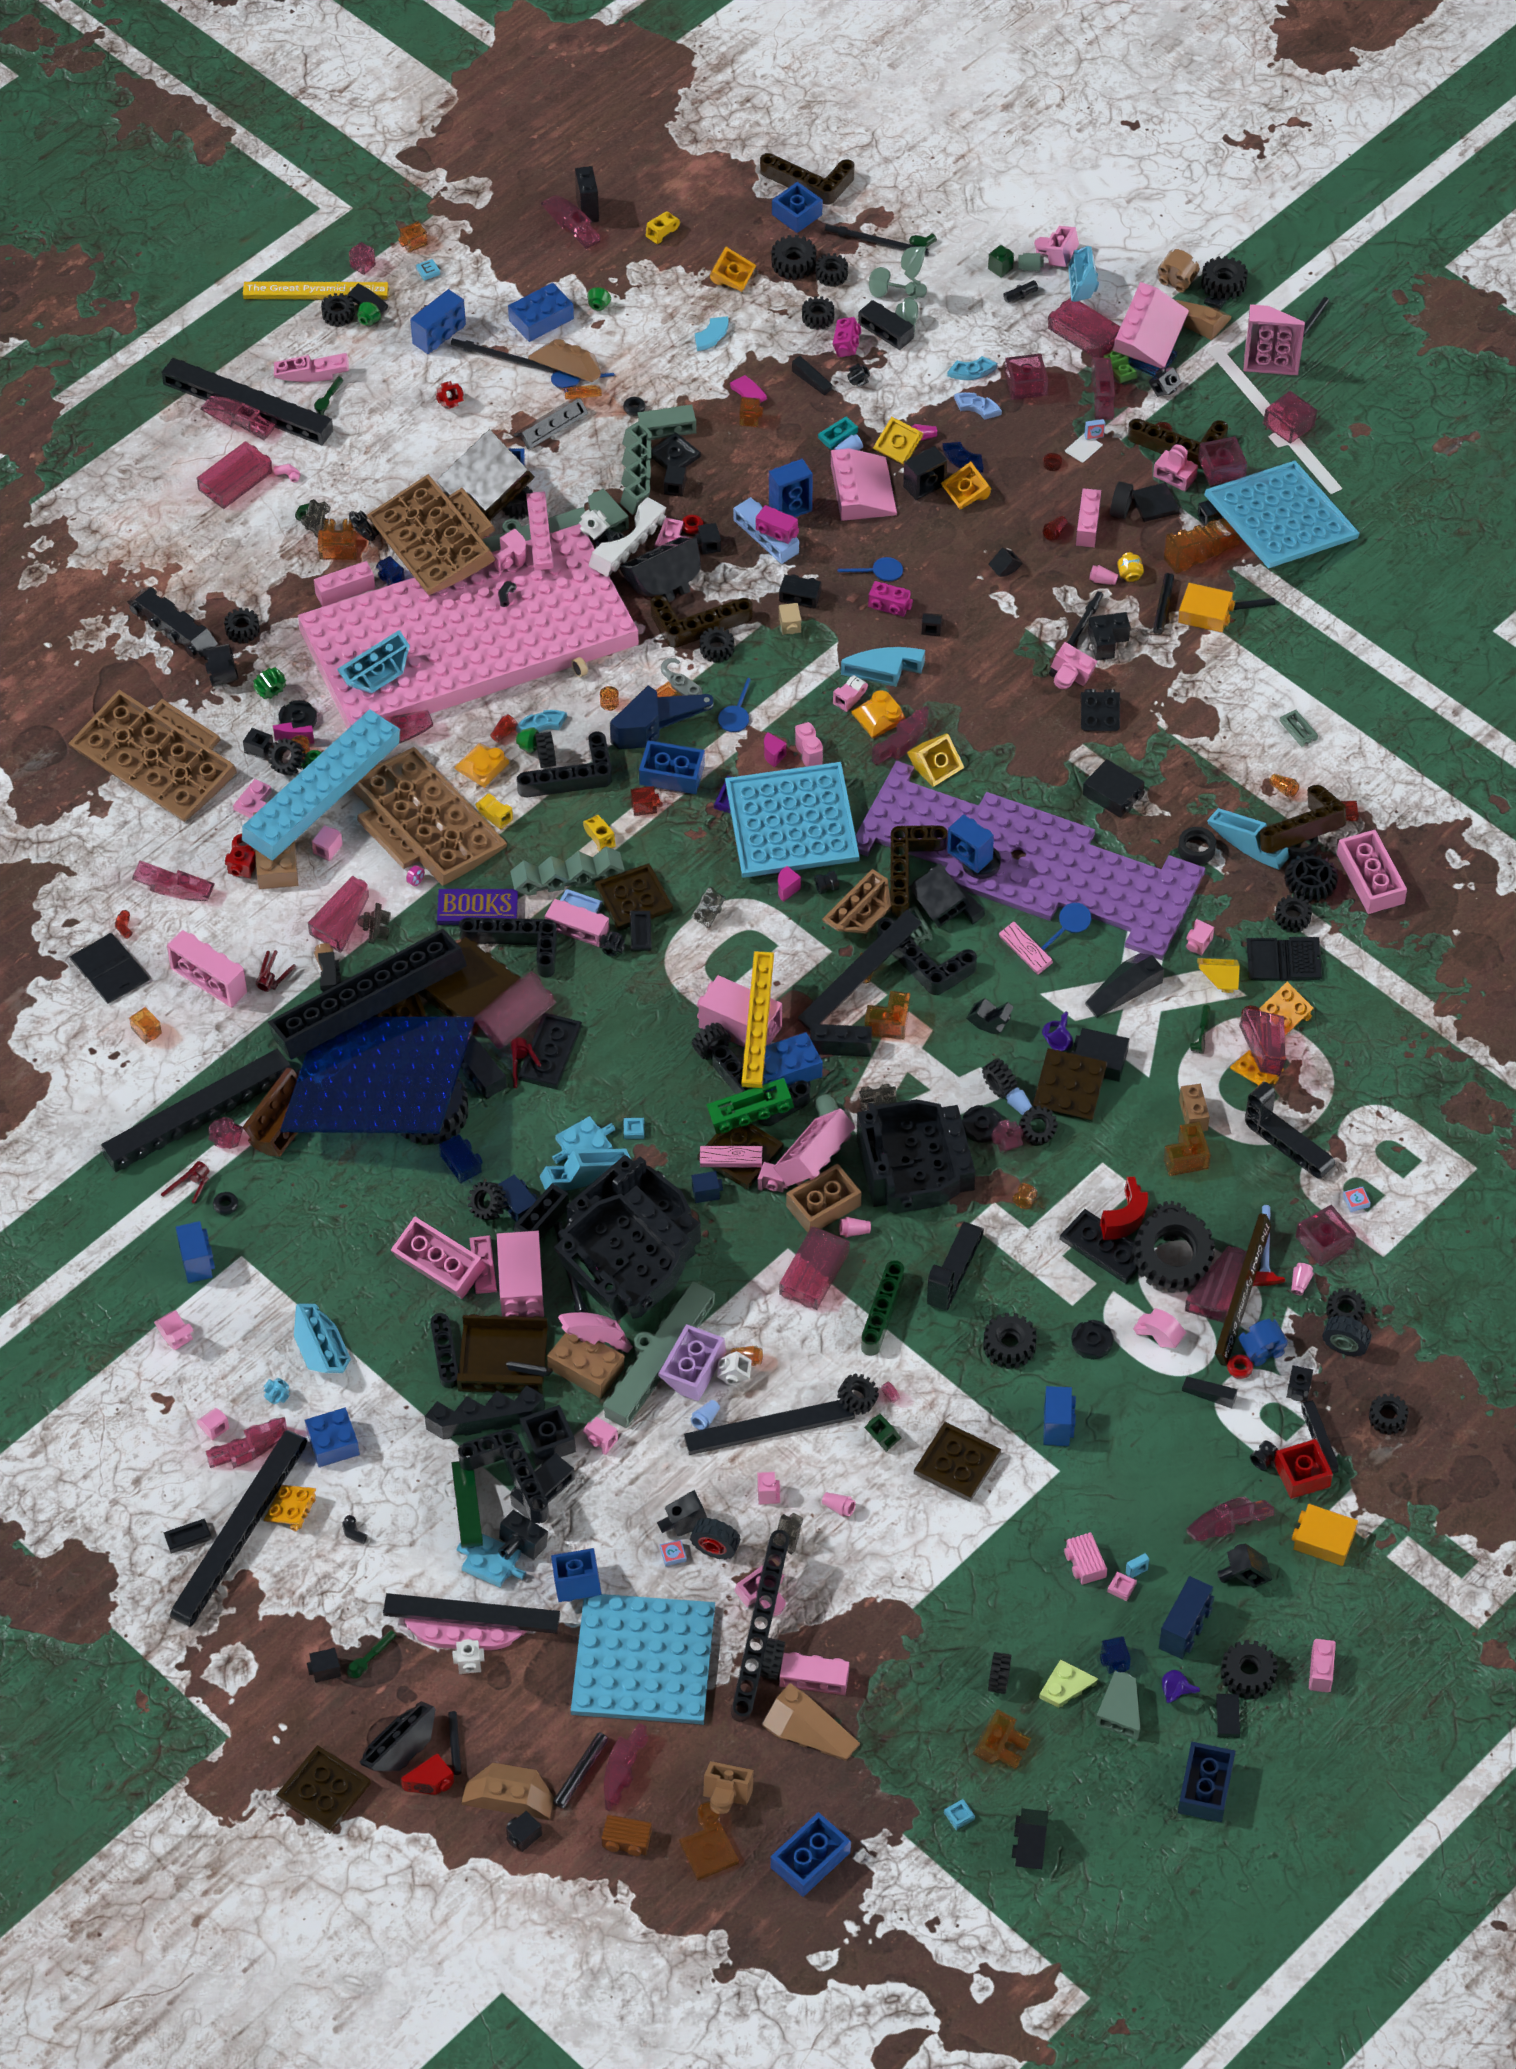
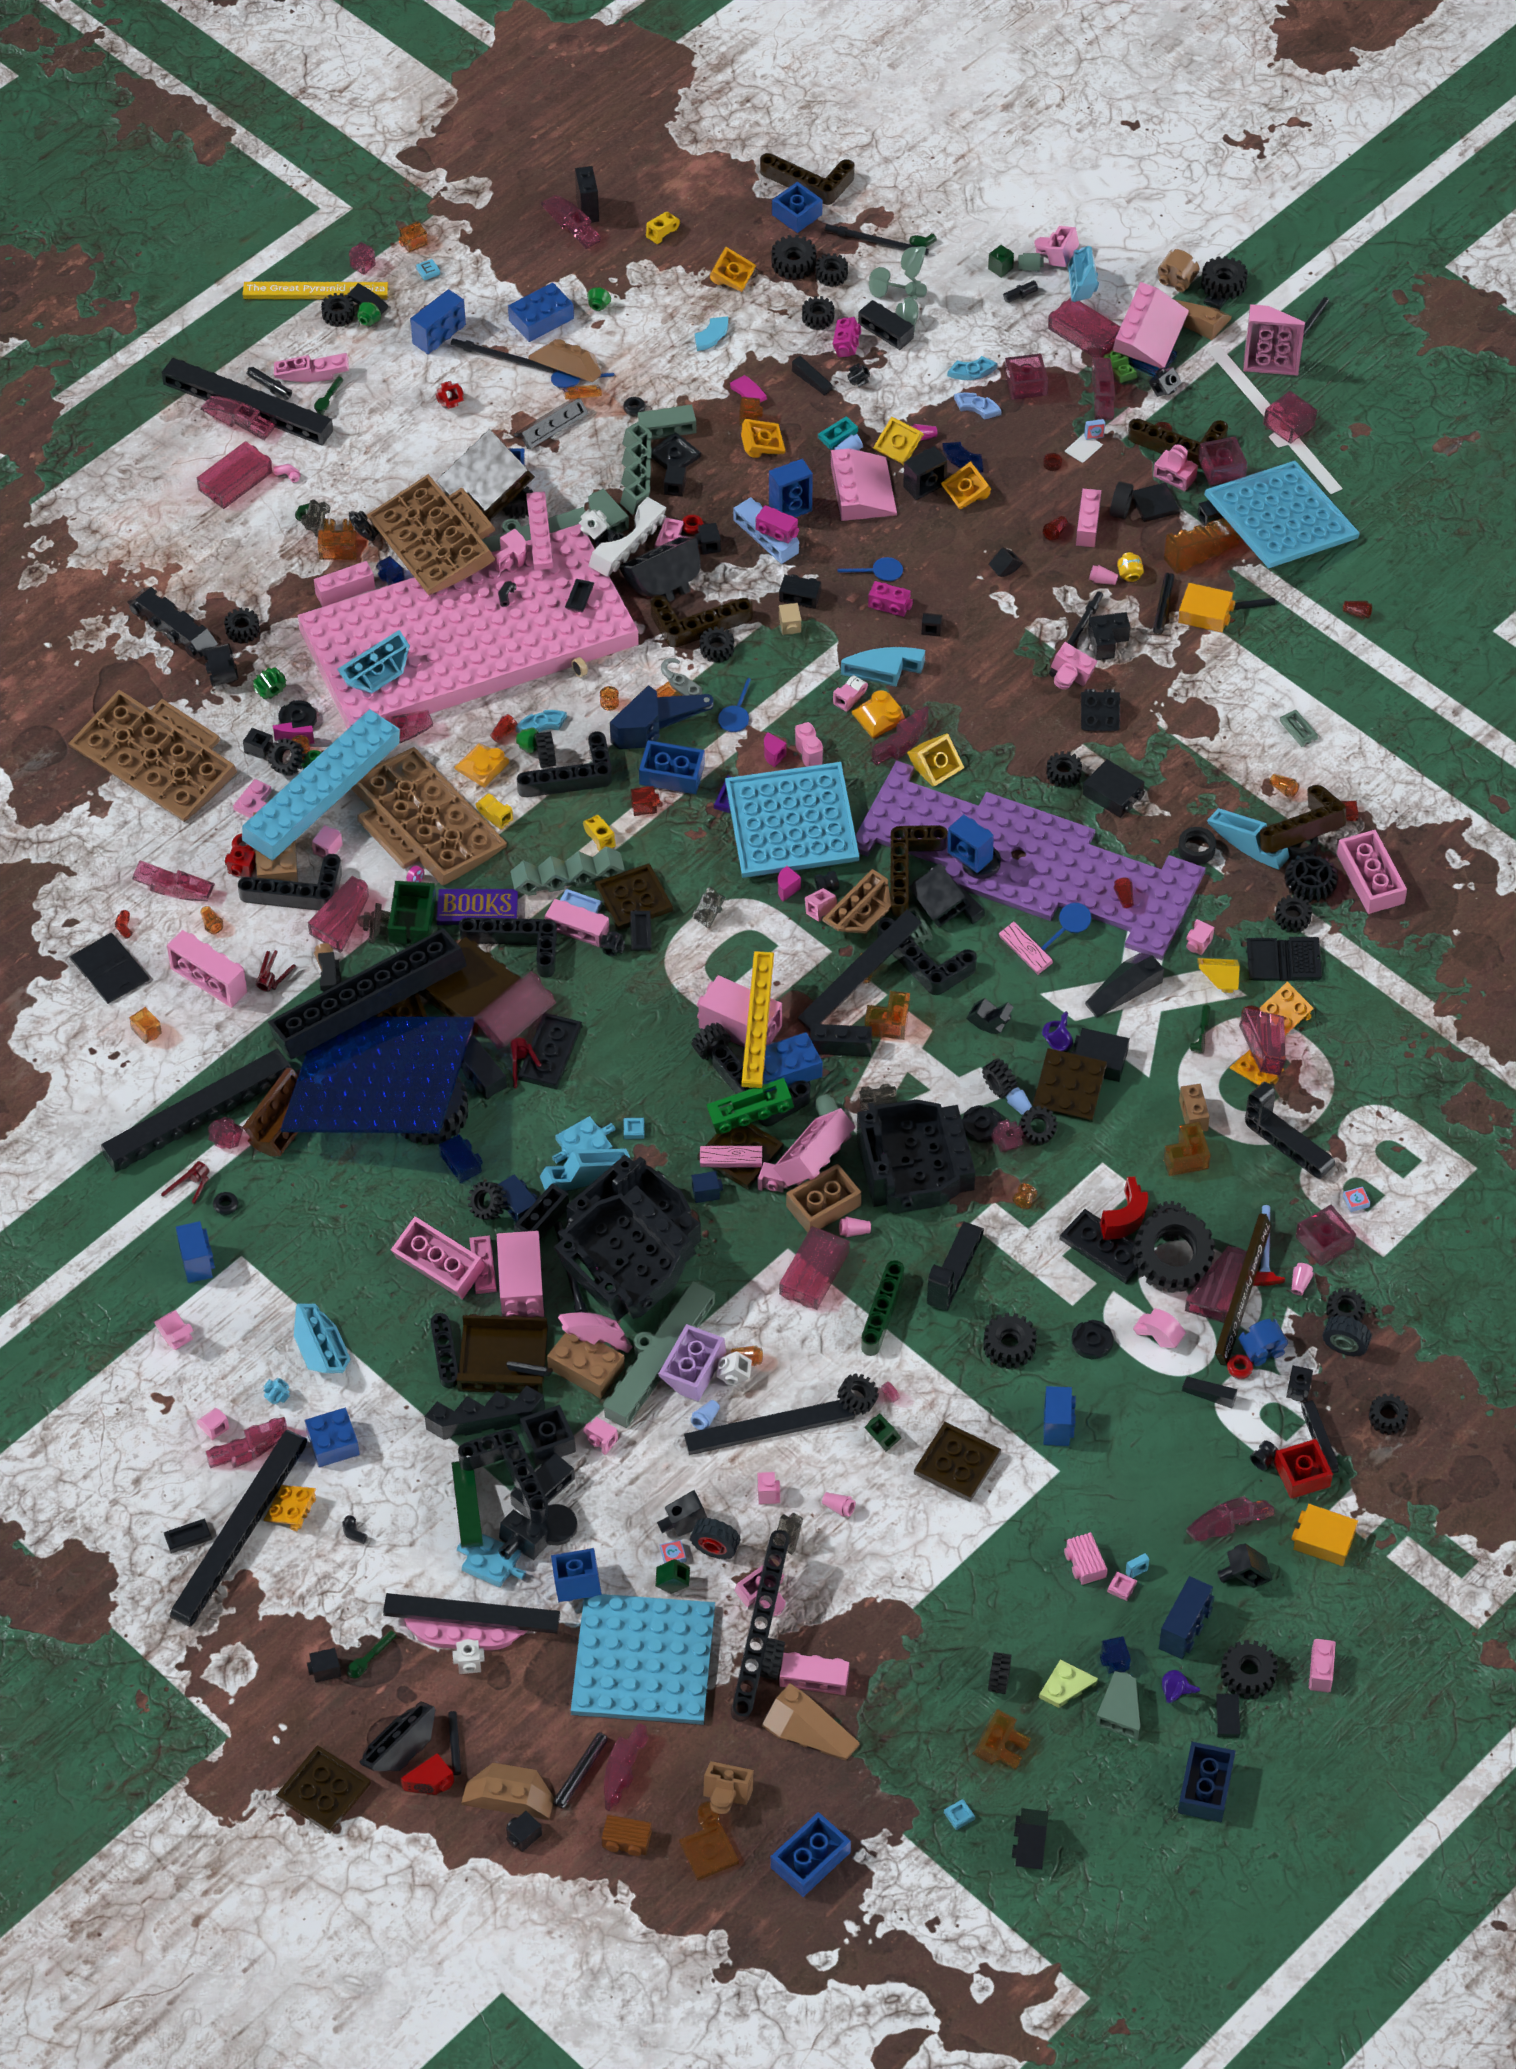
(211, 921): none -> clear orange cone
(273, 385): none -> black axle
(292, 893): none -> black beam
(411, 911): none -> dark green piece
(560, 1524): none -> black tile
(579, 595): none -> black tile
(672, 1576): none -> dark green brick
(761, 438): none -> light orange slope
(820, 904): none -> bright pink brick
(1064, 760): none -> black tyre
(1124, 890): none -> clear red cone
(1358, 608): none -> clear red cone

